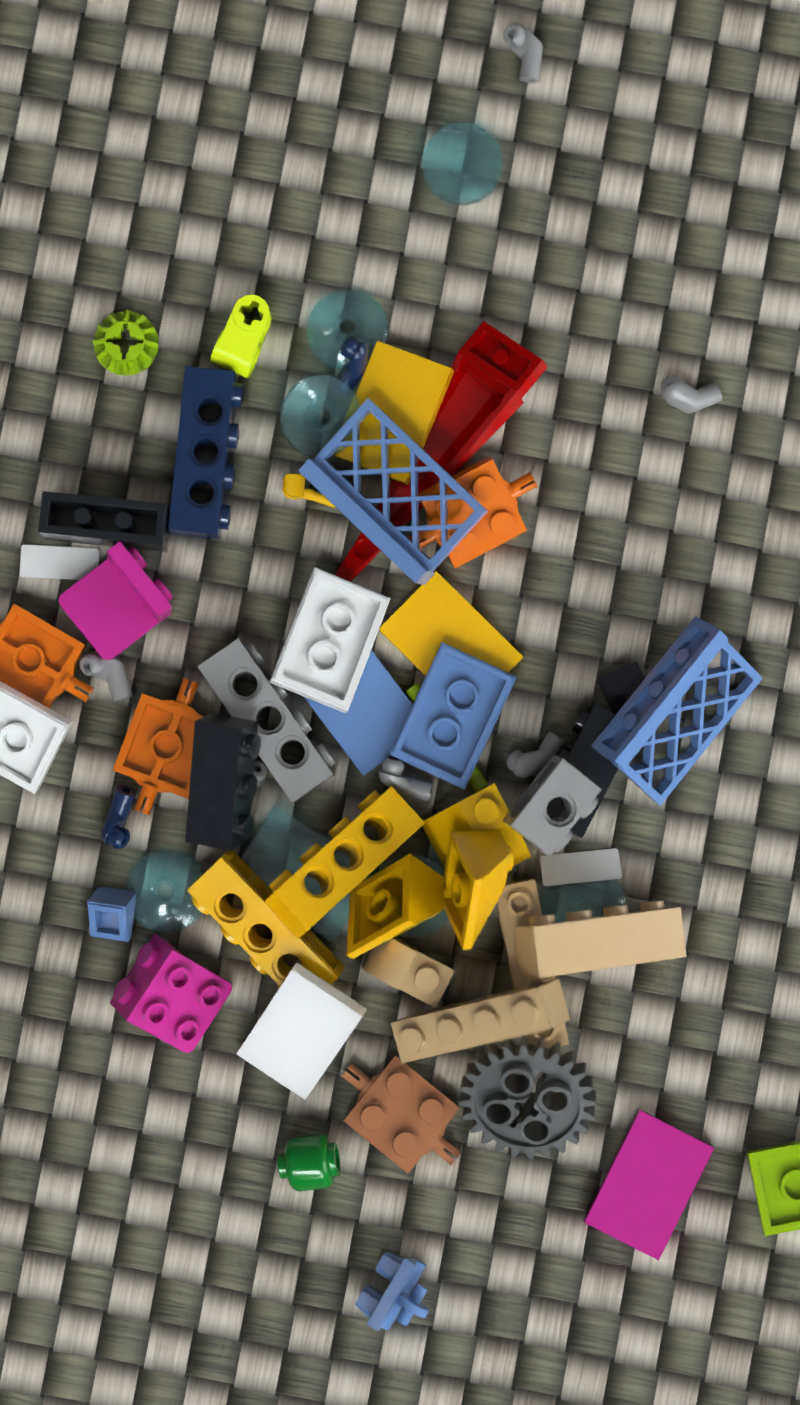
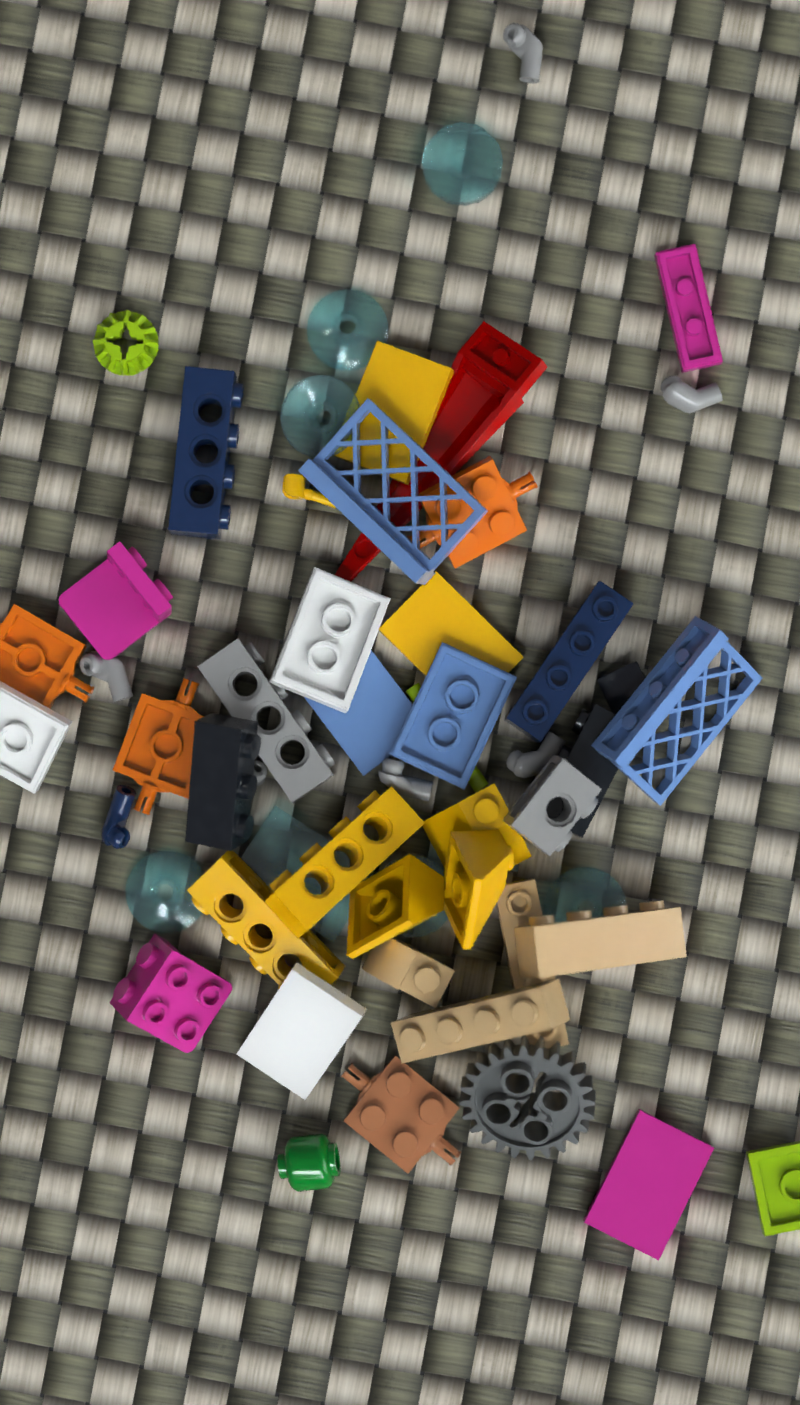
(57, 561): white sticker -> none
(104, 521): black brick -> none
(111, 913): medium blue slope -> none
(242, 343): neon yellow piece -> none
(357, 353): dark blue arm -> none
(385, 1307): medium blue hips -> none
(569, 662): none -> dark blue brick
(580, 867): white sticker -> none
(688, 308): none -> dark pink tile

